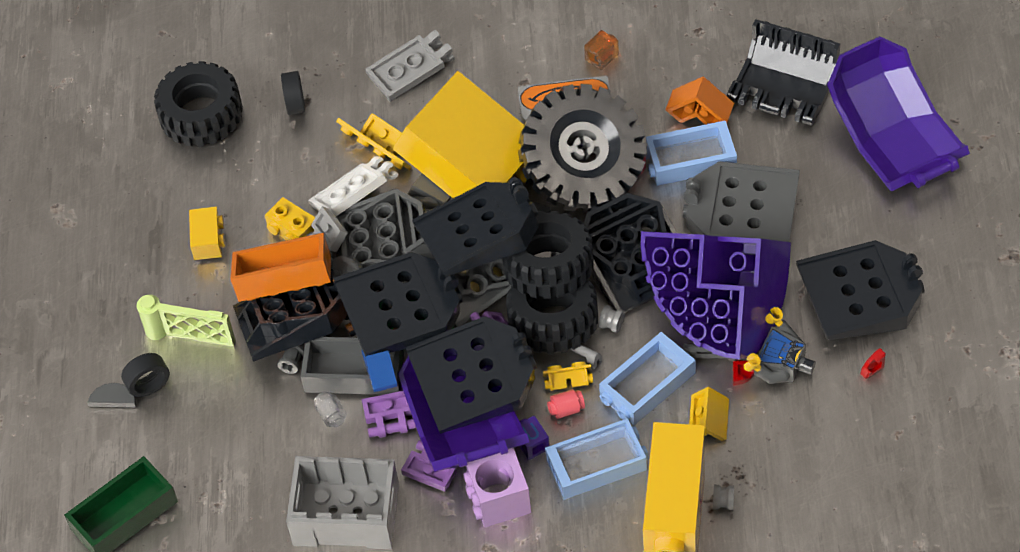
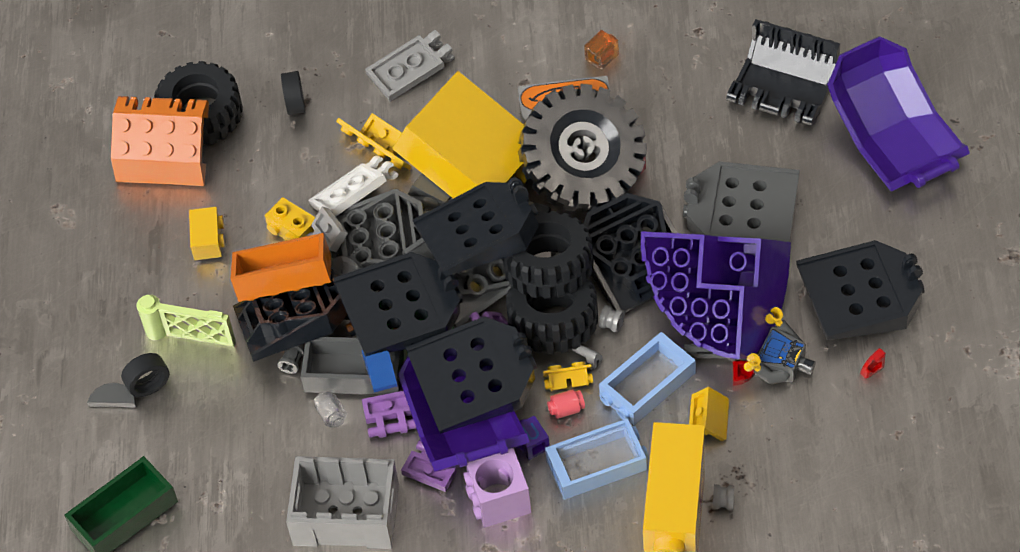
(158, 141): none -> orange slope
(688, 152): light blue window -> none
(699, 100): orange brick -> none

